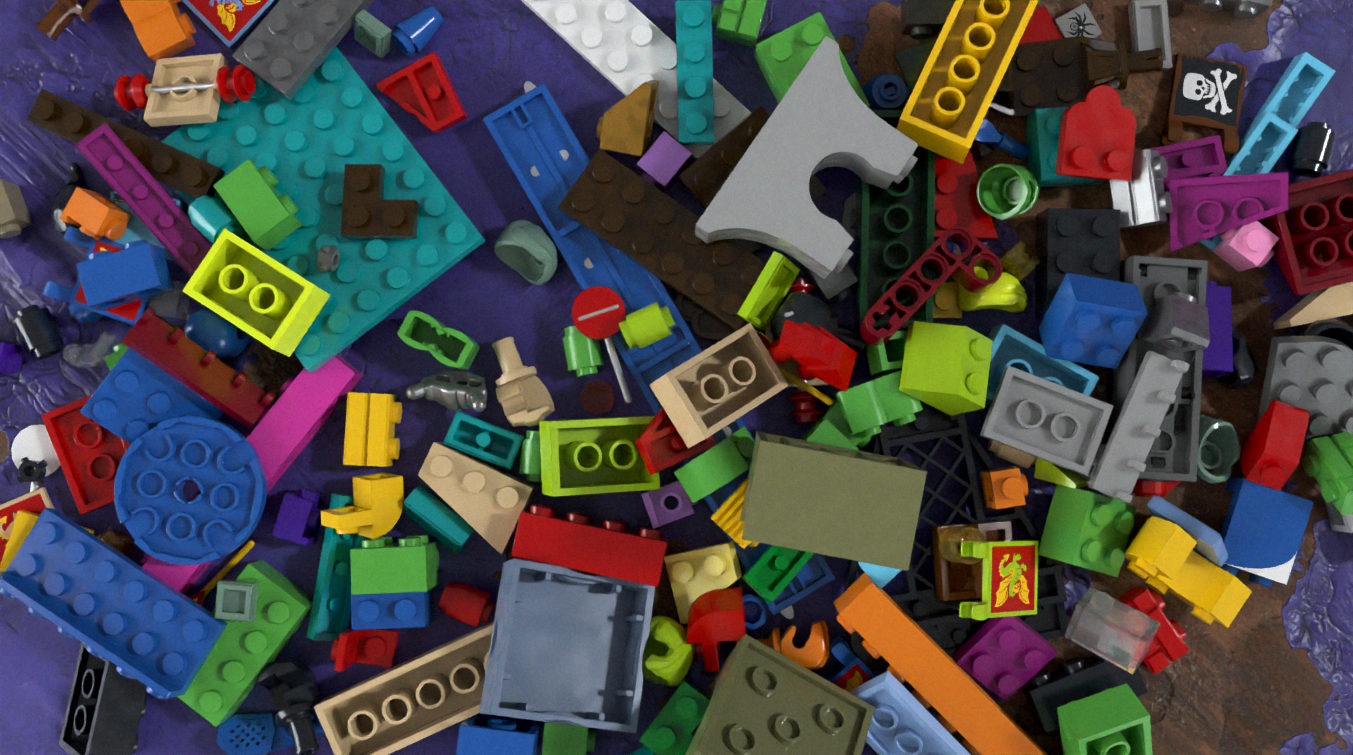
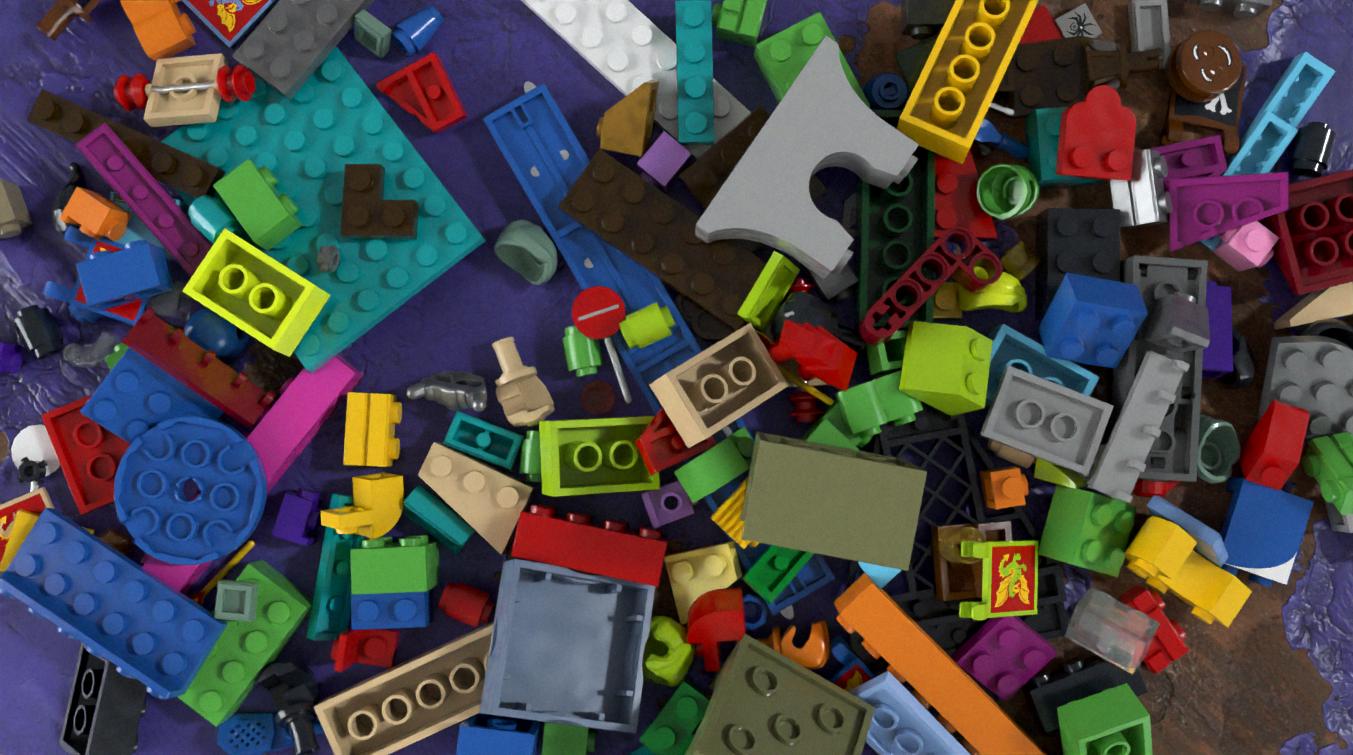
(433, 337): bright green brick -> none
(1204, 66): none -> reddish brown head

